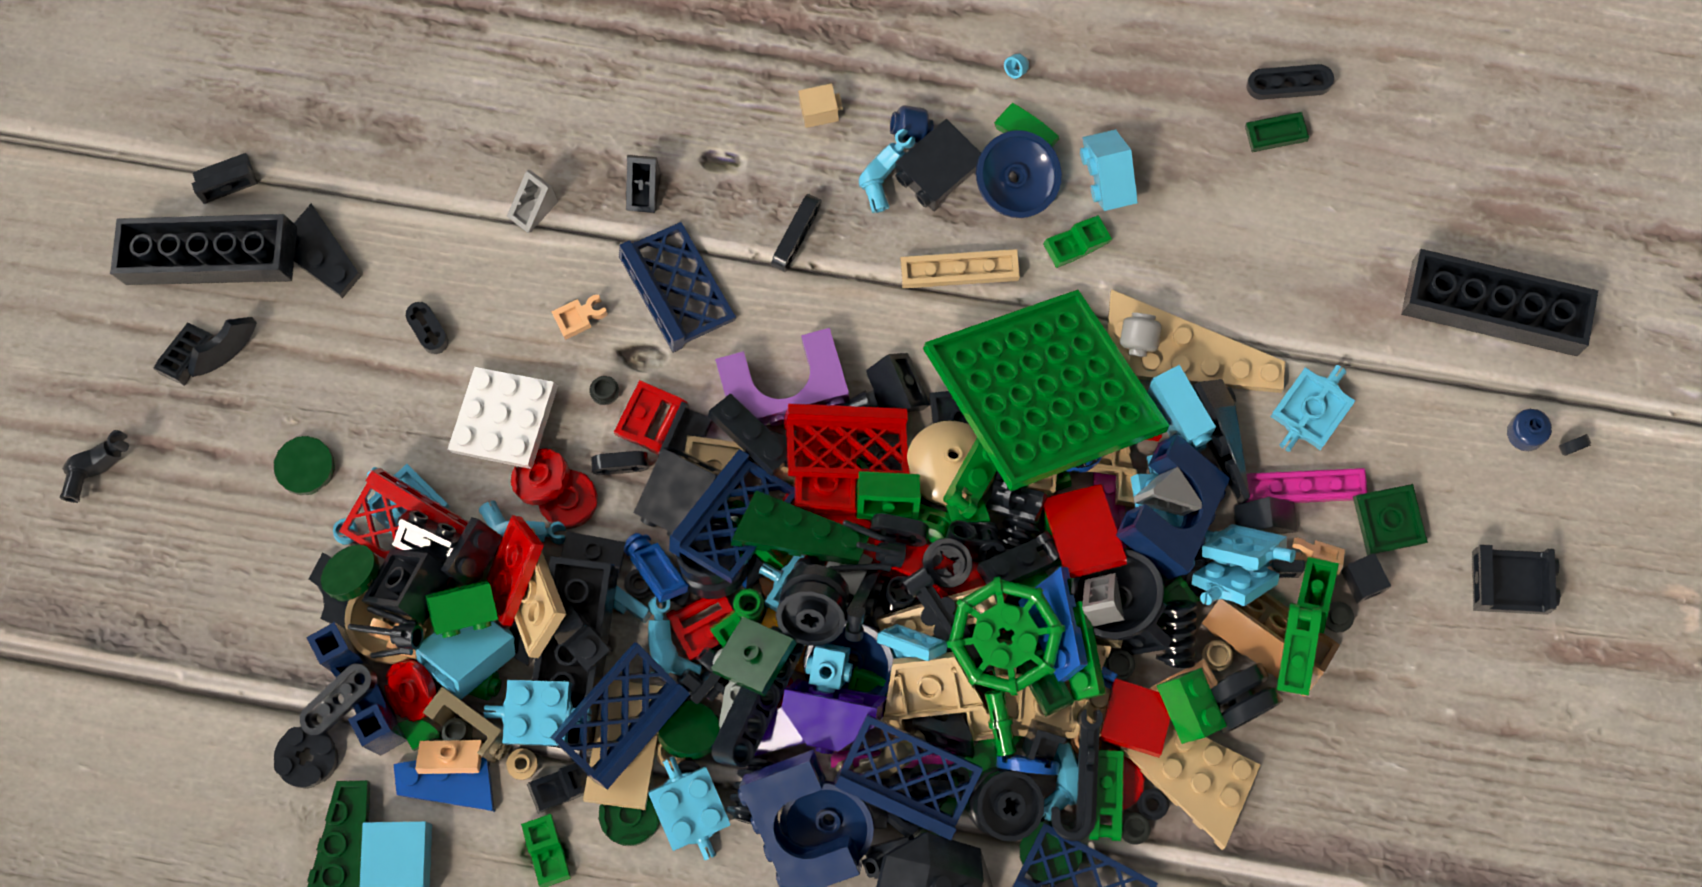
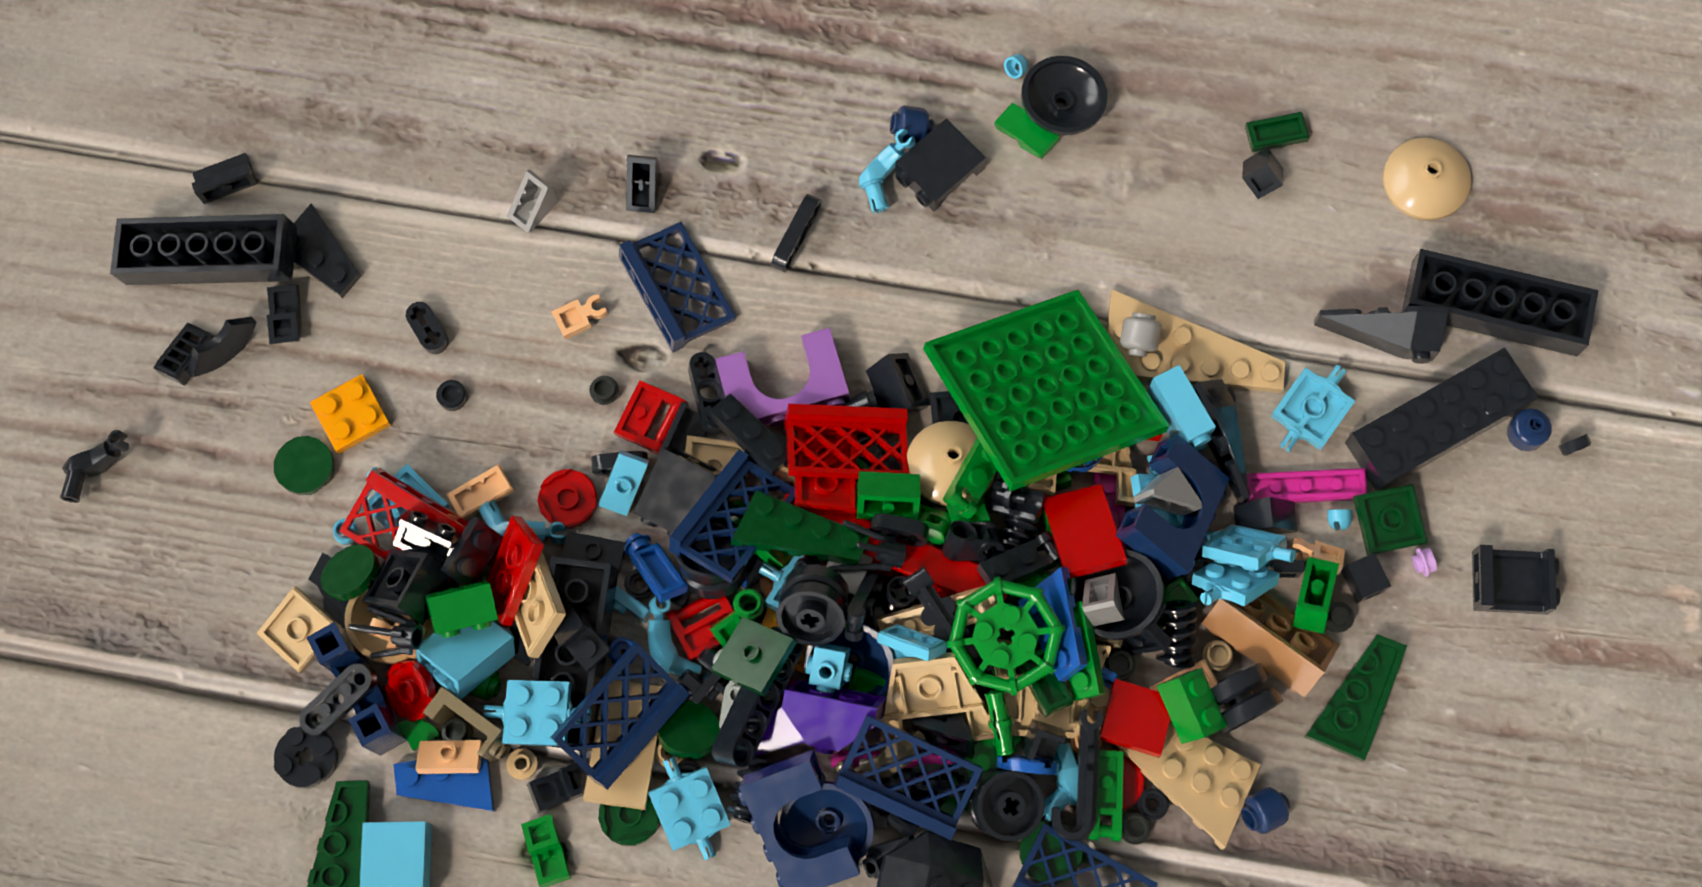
(284, 314): none -> black slope
(291, 624): none -> tan tile
(350, 413): none -> light orange plate
(451, 395): none -> black tile
(486, 487): none -> light nougat plate
(503, 417): white plate -> none
(543, 481): red tile -> none
(617, 645): none -> blue plate
(623, 483): none -> medium azure plate
(712, 381): none -> black beam
(819, 105): tan brick -> none
(944, 576): black gear -> none
(959, 268): tan plate -> none
(1036, 172): dark blue dish -> none
(1066, 82): none -> black dish
(1078, 242): green slope -> none
(1112, 168): medium azure brick -> none
(1262, 173): none -> black panel
(1265, 810): none -> dark blue head
(1299, 76): black plate -> none
(1299, 650): green plate -> none
(1339, 519): none -> medium azure hinge
(1357, 705): none -> dark green wing
(1406, 334): none -> black wedge
(1417, 190): none -> tan dish
(1424, 561): none -> lavender plate
(1441, 419): none -> black brick

